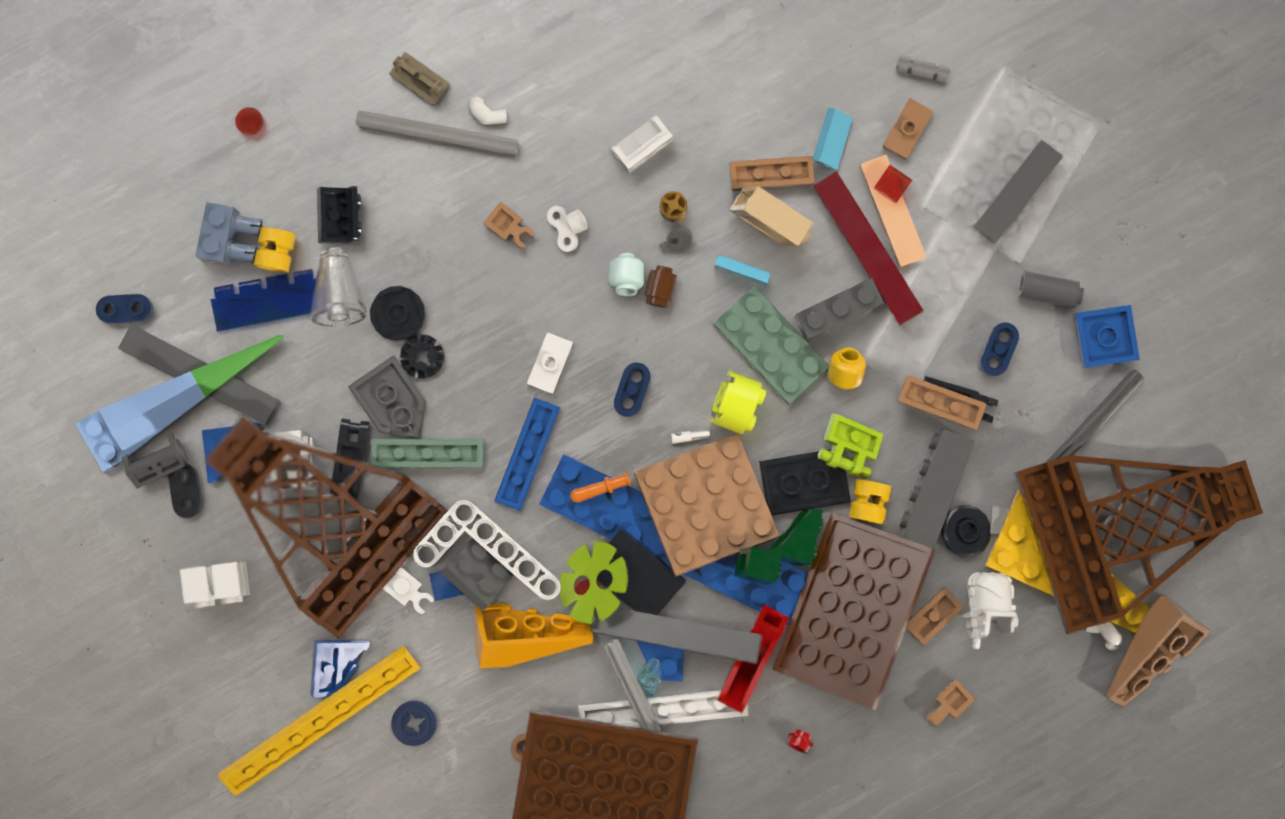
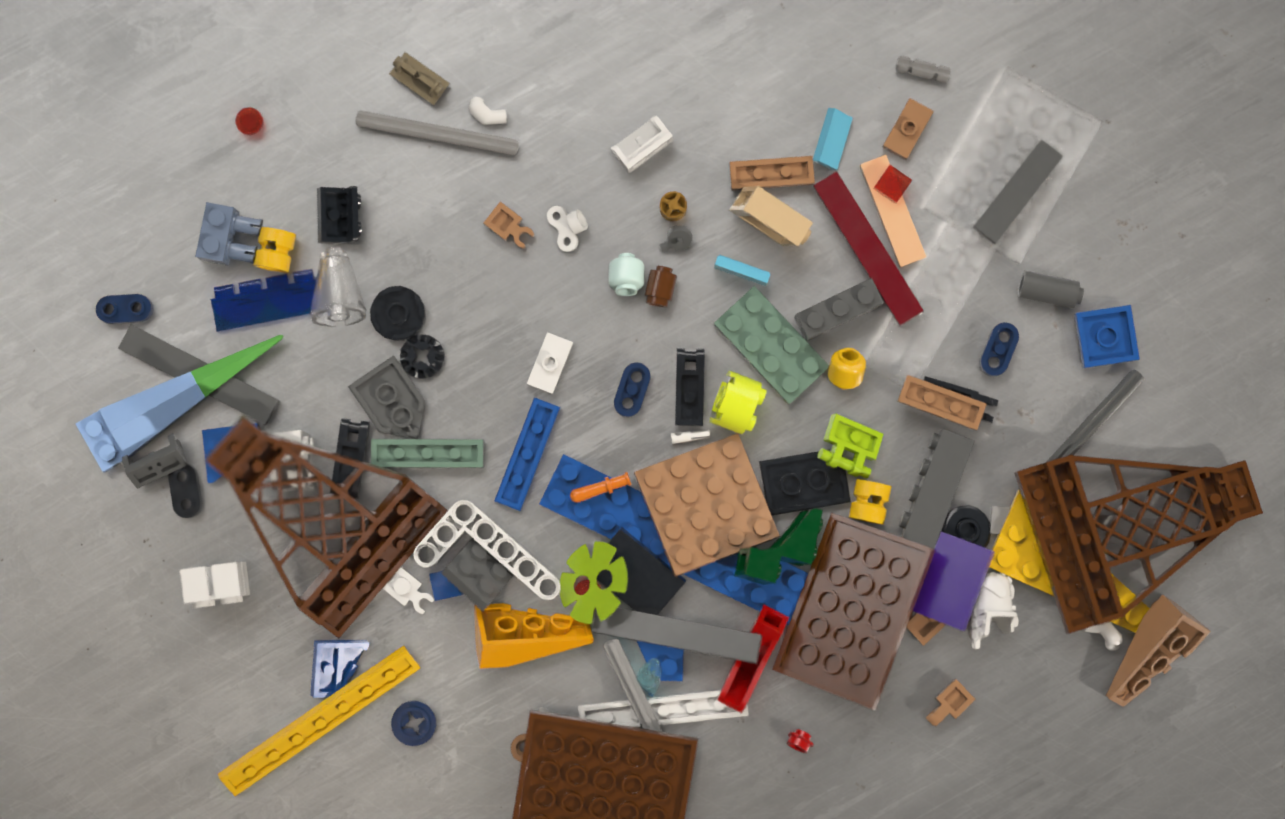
(689, 388): none -> black plate
(953, 581): none -> dark purple tile

